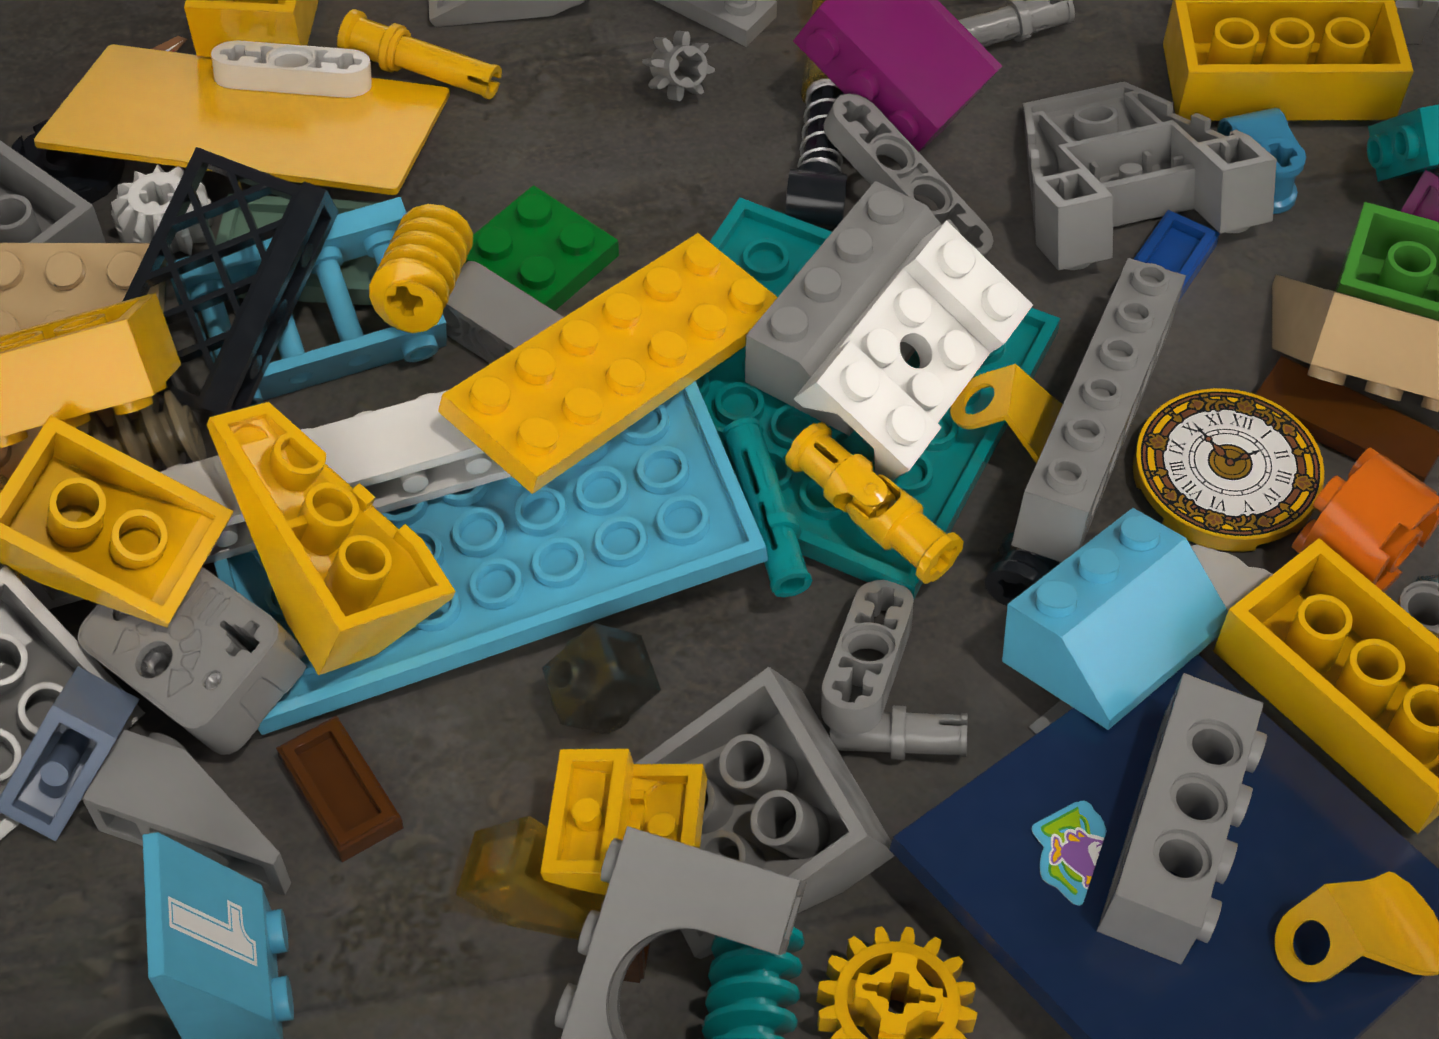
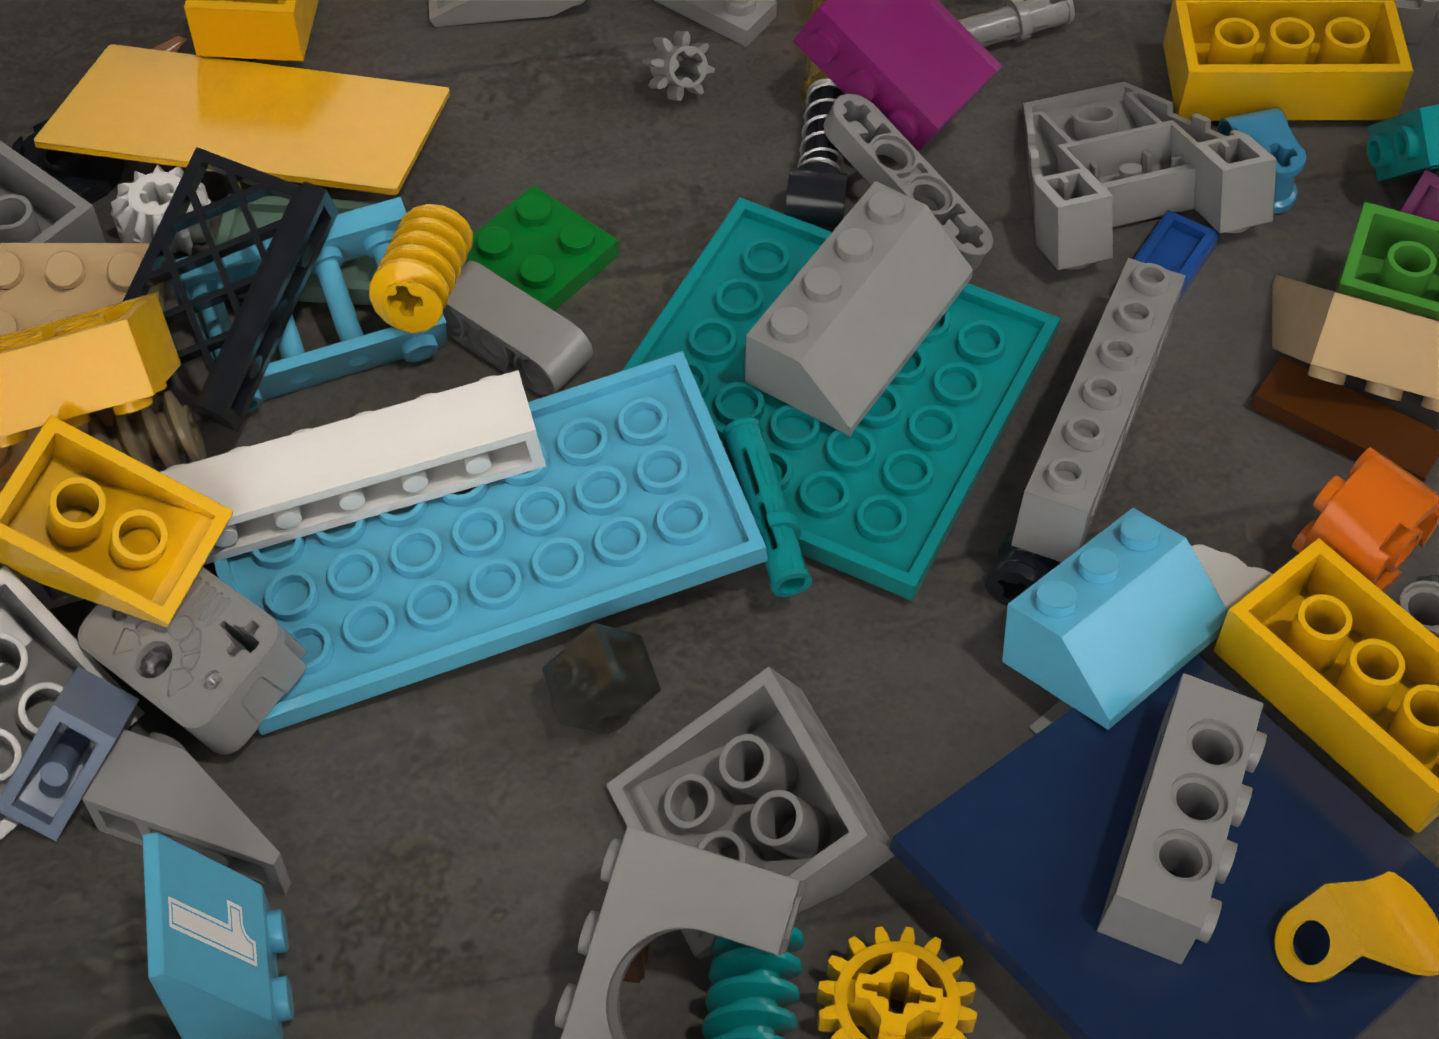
(291, 69): white beam -> none
(331, 557): yellow wedge -> none
(340, 788): reddish brown tile -> none
(396, 50): yellow pin -> none
(507, 882): clear yellow slope -> none
(603, 794): yellow slope -> none
(608, 362): yellow plate -> none
(871, 502): yellow piece -> none
(873, 676): light grey beam -> none
(909, 733): light grey pin -> none
(953, 314): white piece -> none
(1017, 400): yellow piece -> none
(1070, 849): sticker -> none
(1228, 469): tile -> none

